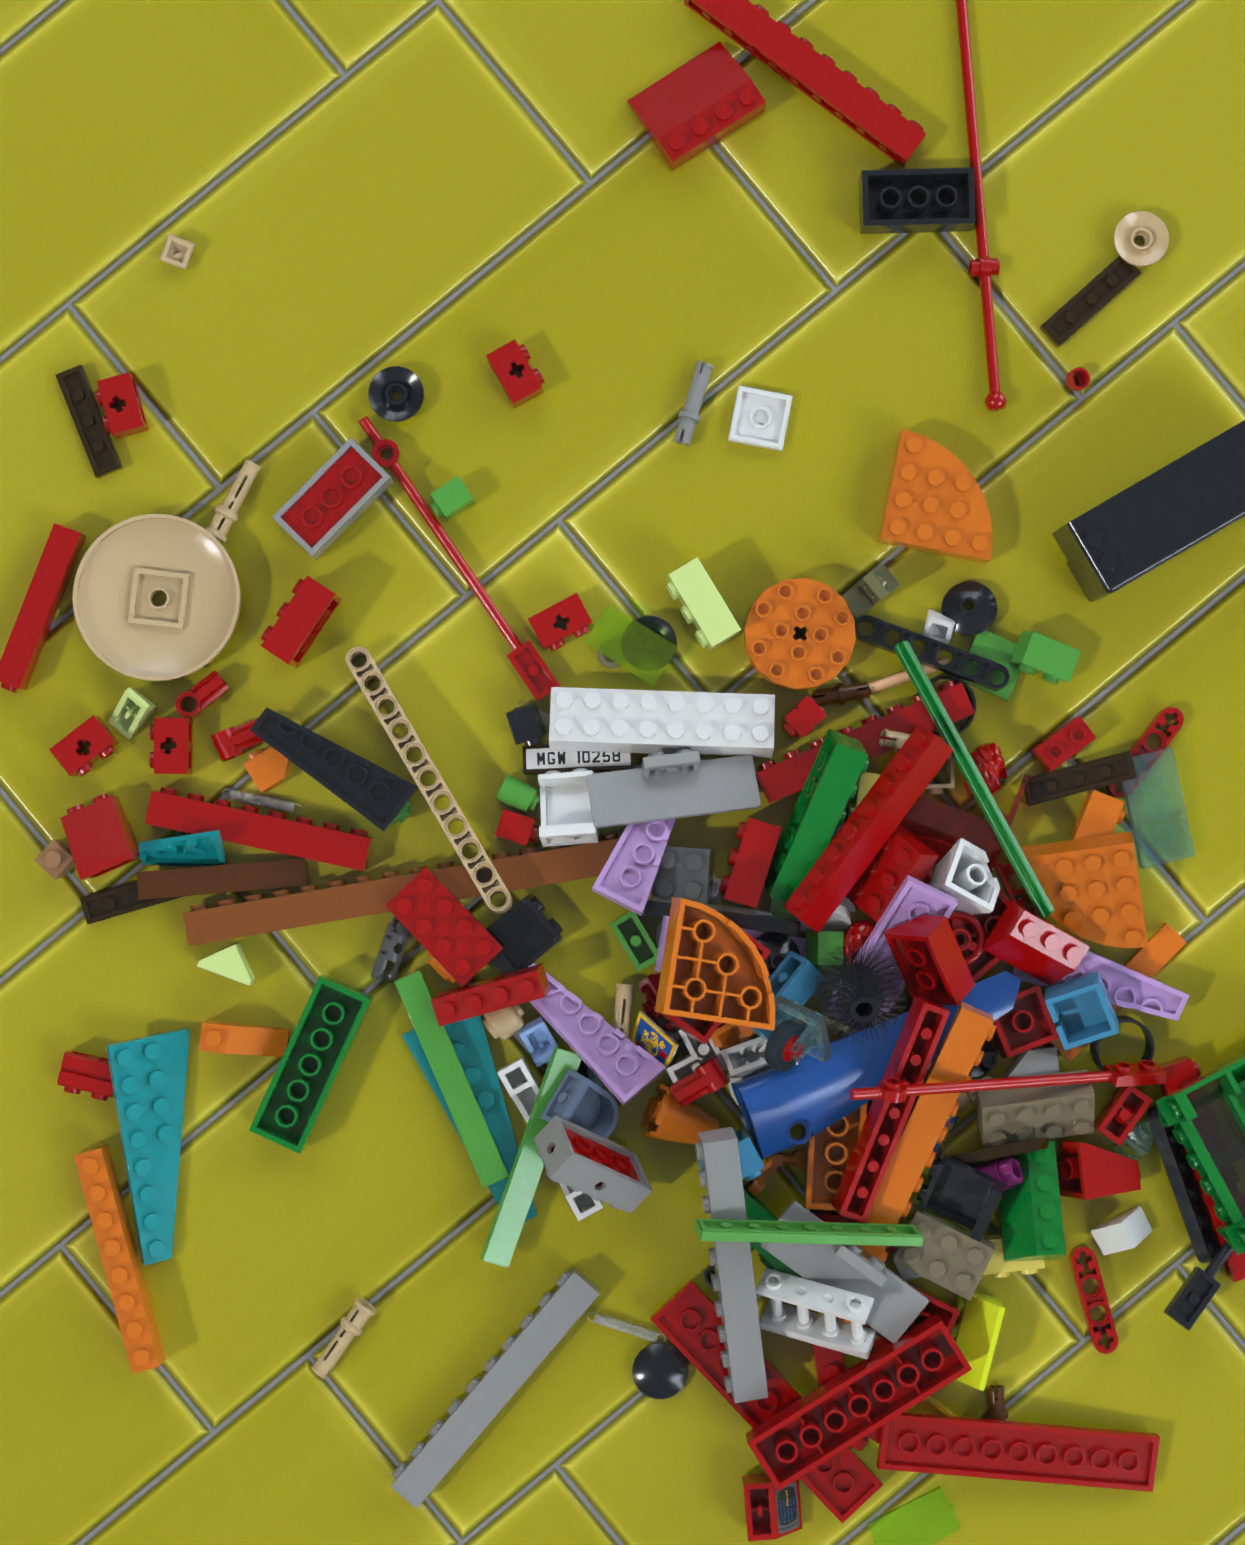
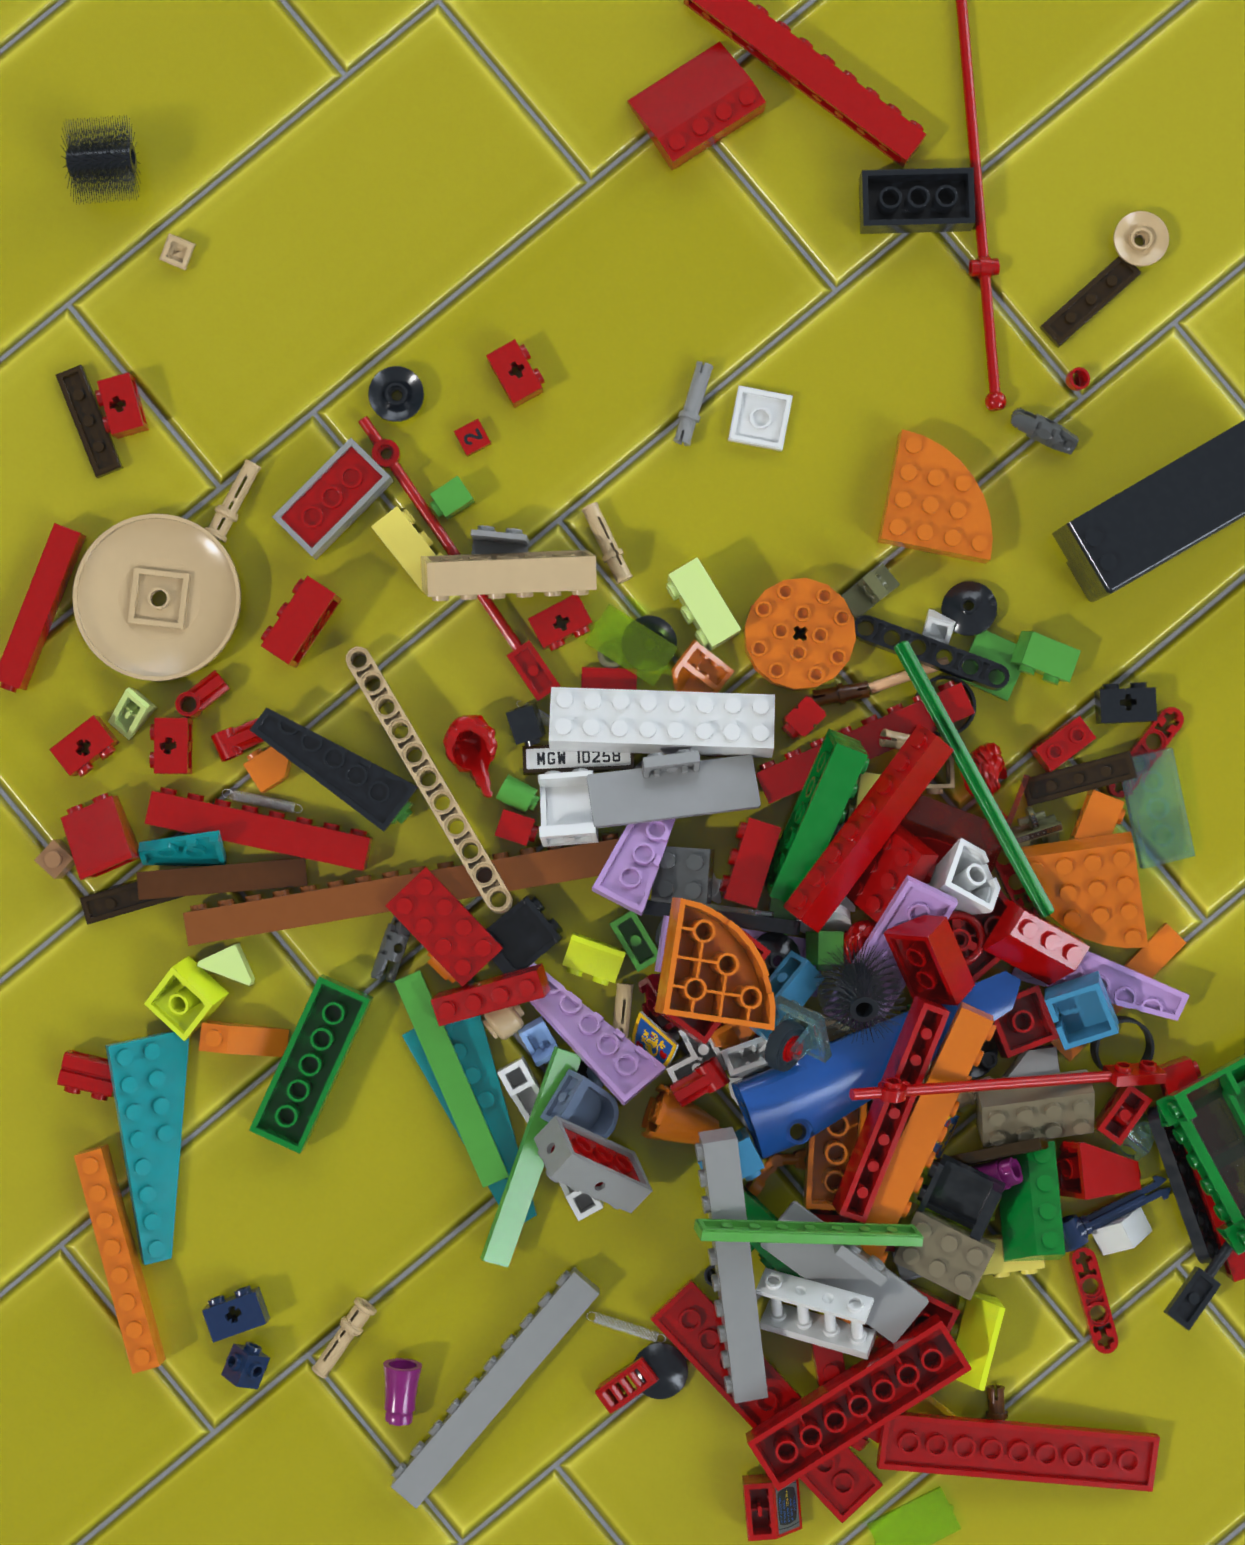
(101, 159): none -> black piece
(186, 998): none -> neon yellow slope
(223, 1324): none -> dark blue brick
(245, 1365): none -> dark blue brick
(400, 1390): none -> magenta plant
(404, 541): none -> light yellow brick
(472, 437): none -> red tile
(472, 748): none -> red hair
(489, 541): none -> light grey bracket
(508, 573): none -> tan brick
(593, 958): none -> neon yellow slope
(606, 542): none -> tan pin
(608, 678): none -> red tile
(611, 1394): none -> red slope
(700, 671): none -> orange slope
(1036, 826): none -> olive hips
(1044, 431): none -> dark grey hinge
(1078, 1228): none -> dark blue piece
(1142, 707): none -> black brick

